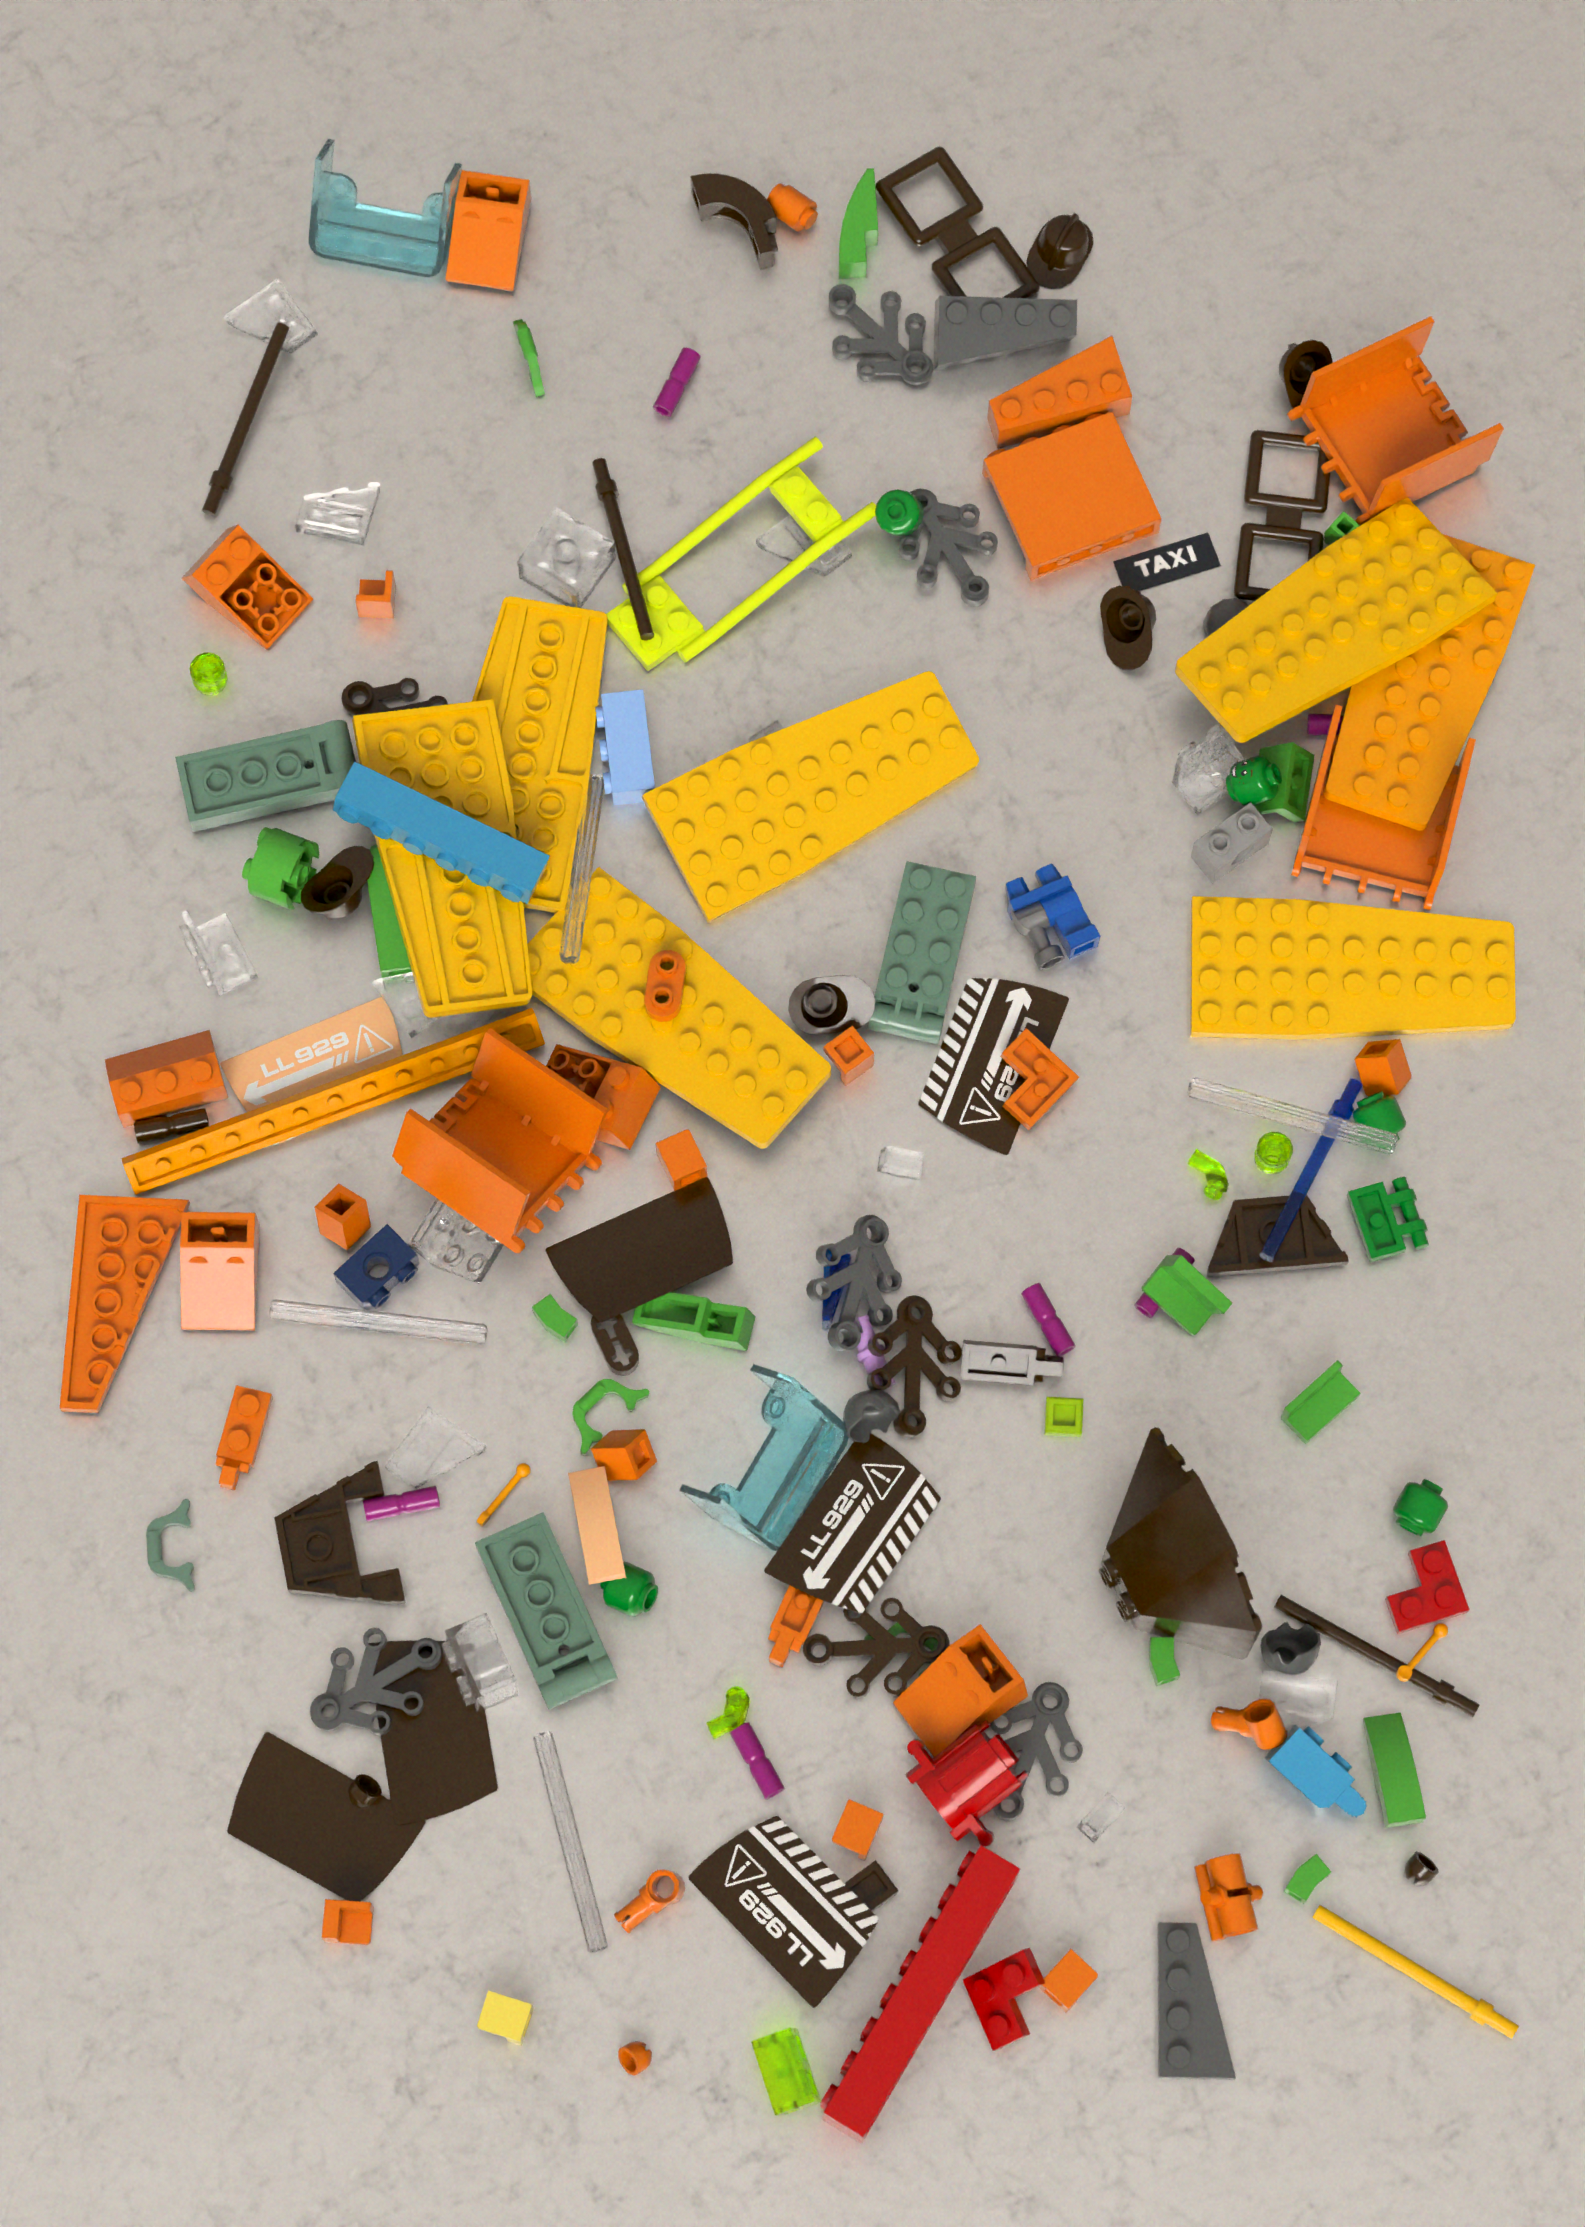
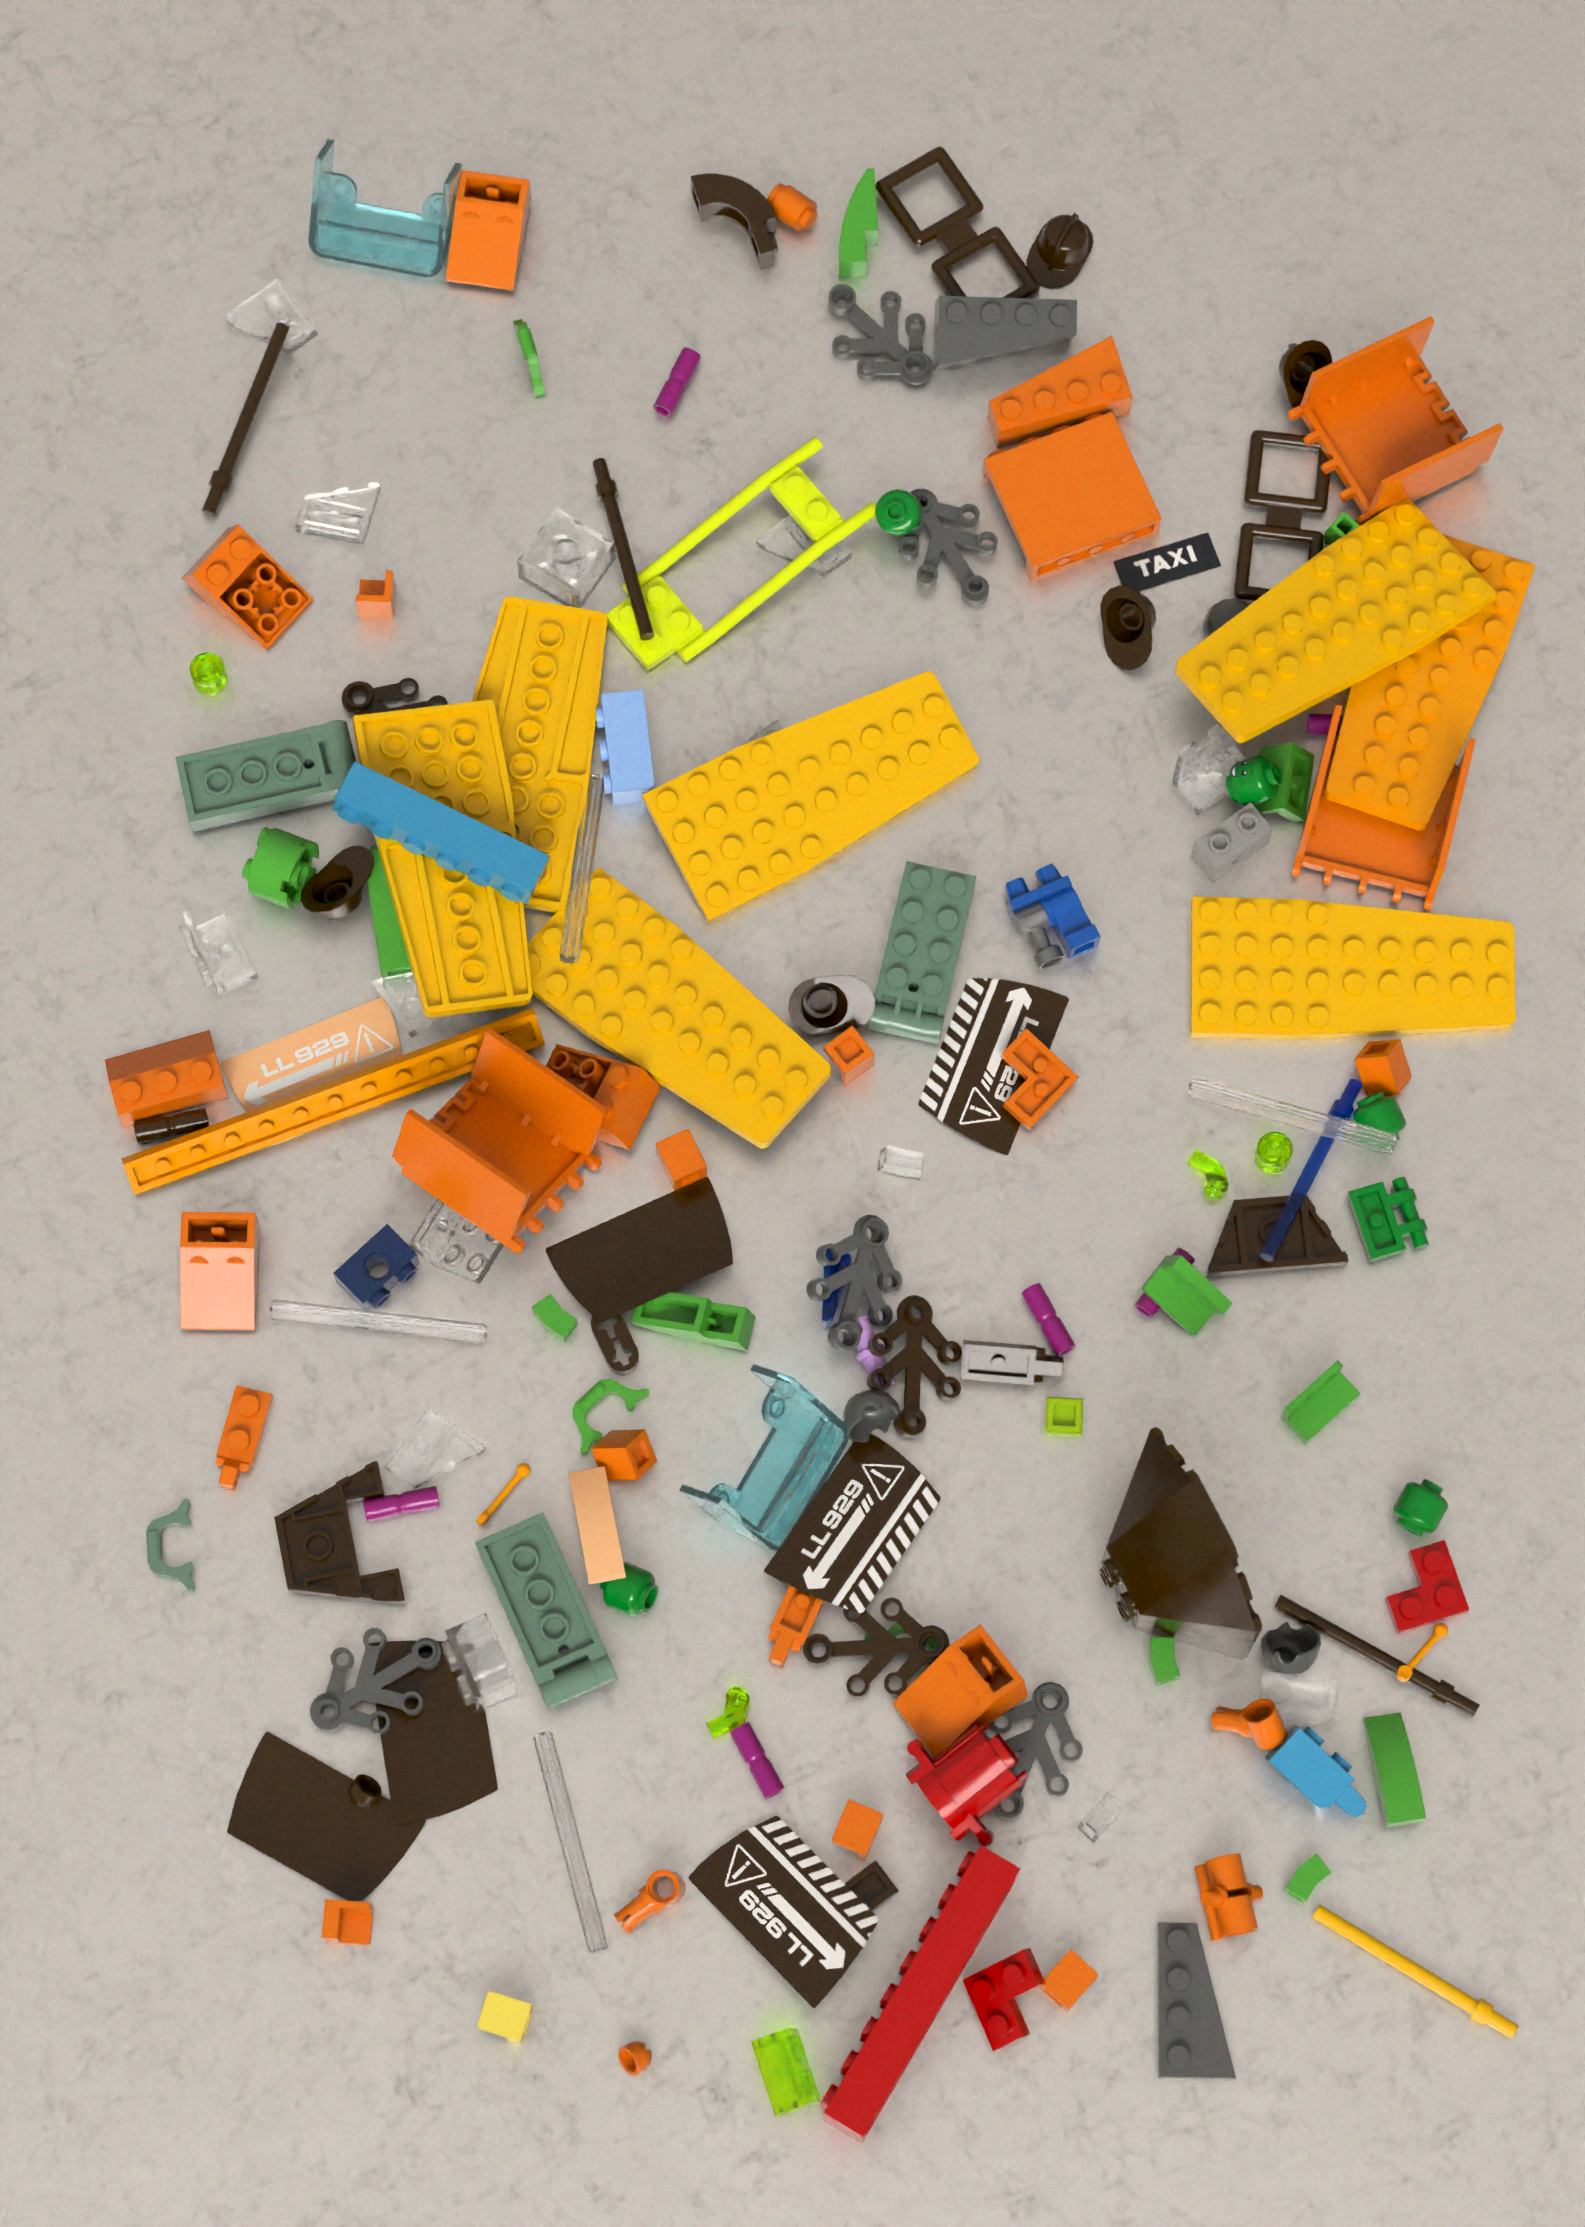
(114, 1270): orange wing -> none
(342, 1216): orange brick -> none
(665, 983): orange plate -> none
(1421, 1868): dark brown hinge -> none

